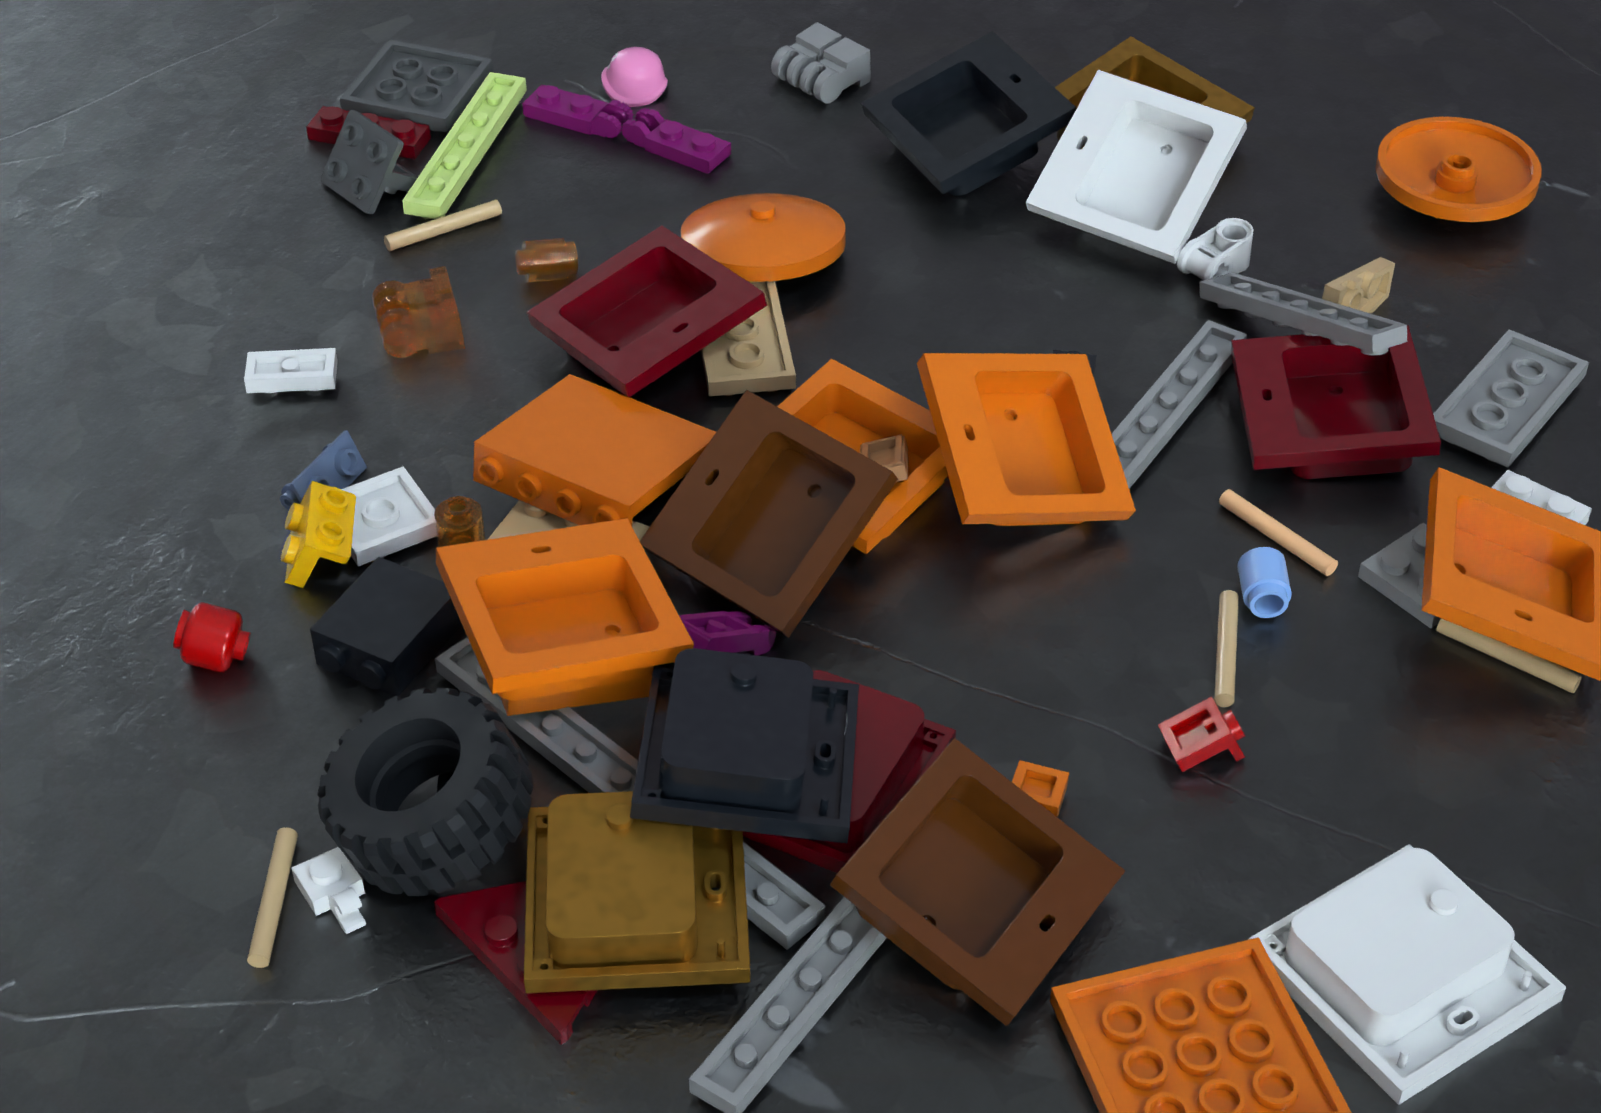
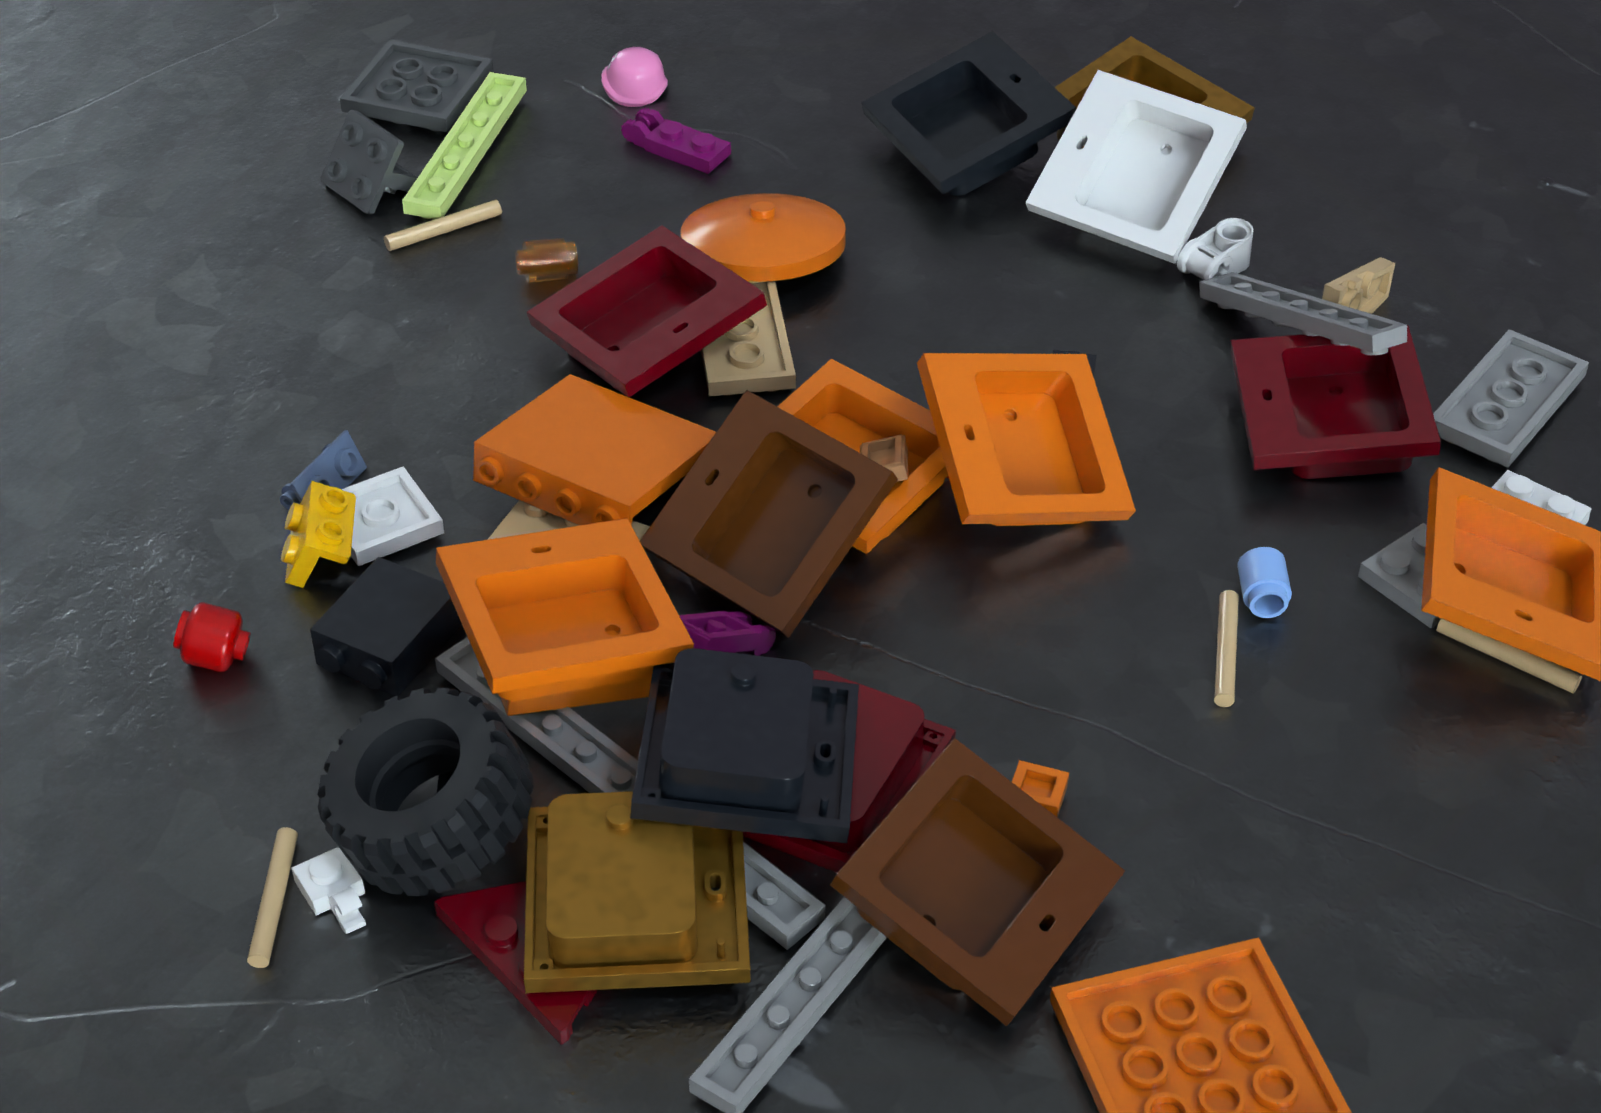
(291, 370): white plate -> none
(329, 121): dark red plate -> none
(418, 315): clear orange legs -> none
(459, 521): clear orange brick -> none
(577, 111): magenta hinge -> none
(822, 63): light grey legs -> none
(1173, 398): light grey plate -> none
(1201, 734): red bracket -> none
(1278, 532): light nougat bar -> none
(1400, 966): white piece -> none
(1458, 169): orange dish -> none

